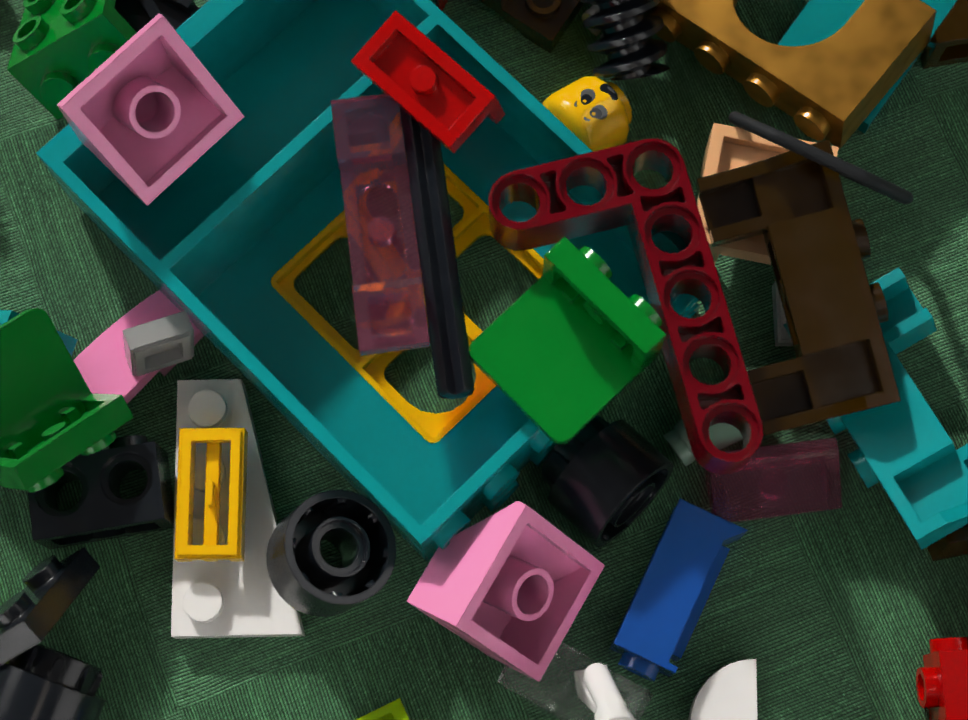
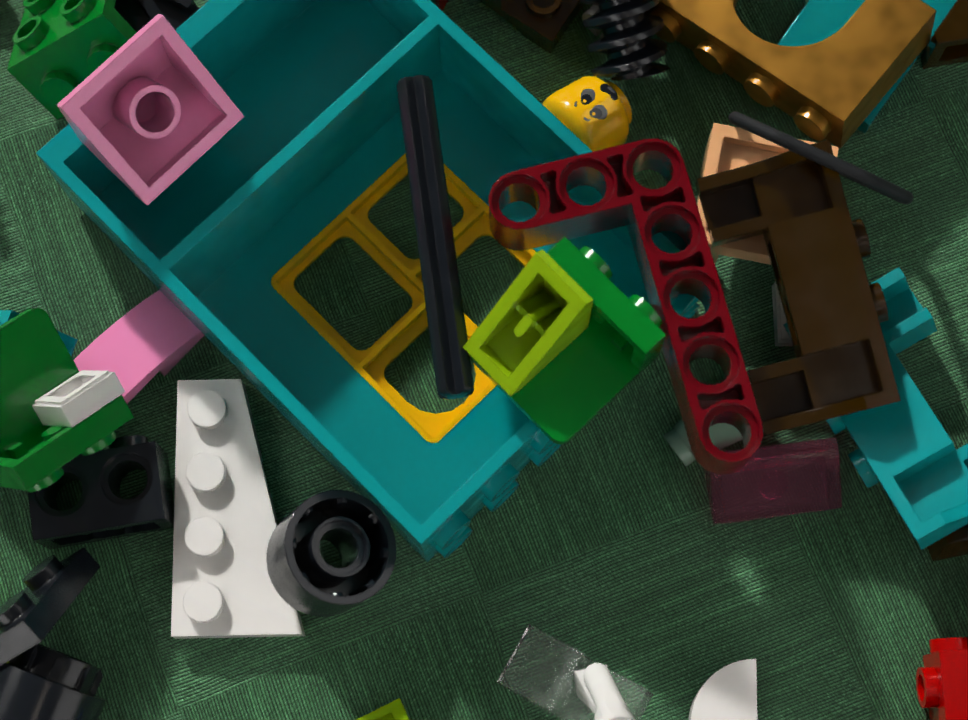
(77, 398): none -> white tile
(159, 343): light grey tile -> none
(211, 550): yellow tile -> none
(380, 225): clear pink slope -> none
(426, 82): red panel -> none
(509, 587): bright pink slope -> none
(530, 324): none -> lime slope
(604, 478): black piece -> none
(673, 590): blue window -> none

